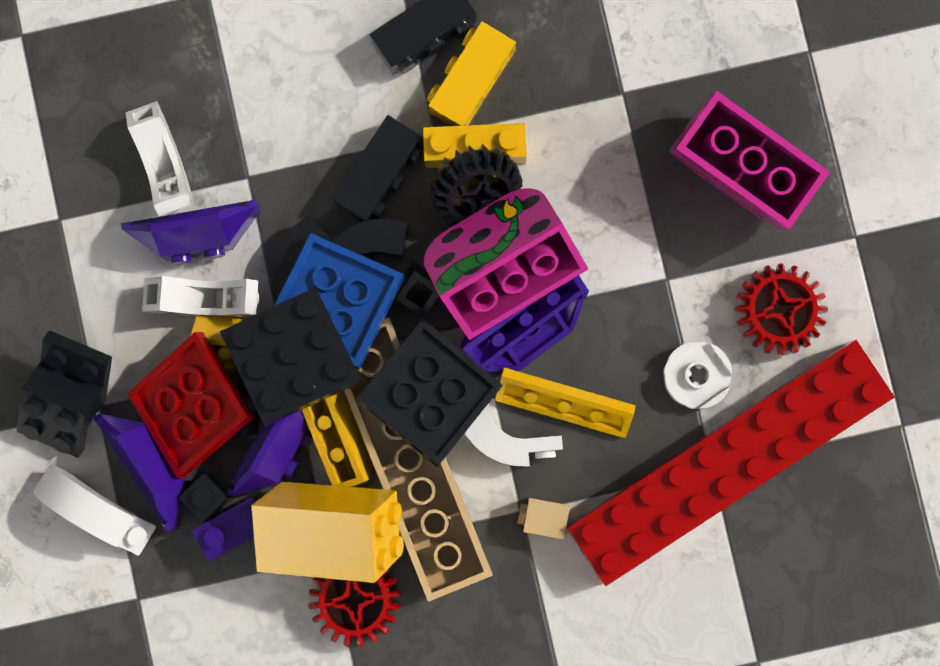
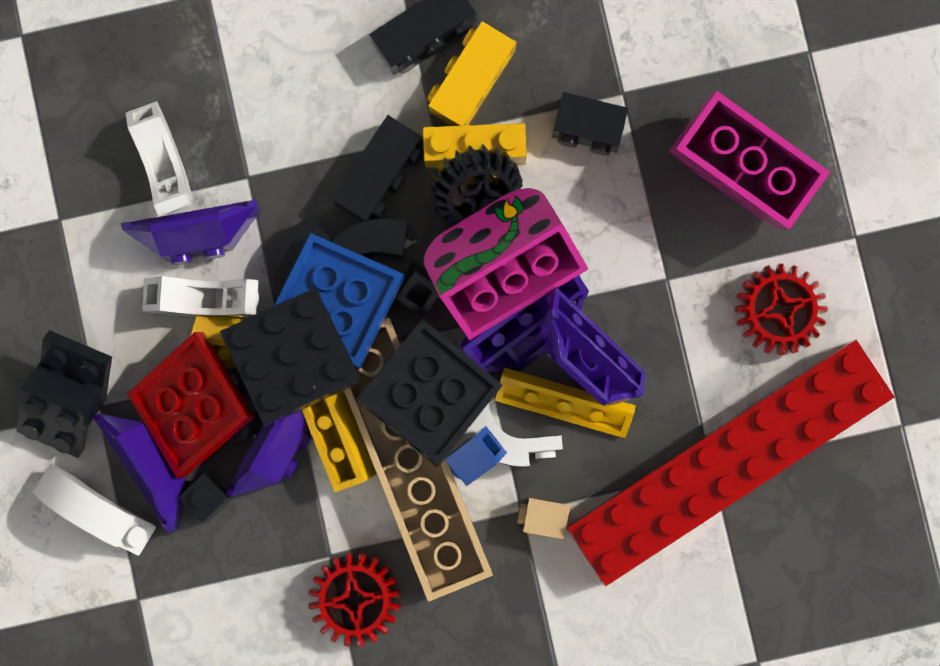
(226, 530): dark purple brick -> none
(327, 531): yellow brick -> none
(475, 456): none -> blue brick
(589, 124): none -> black brick
(590, 354): none -> dark purple wedge
(717, 376): white plate -> none

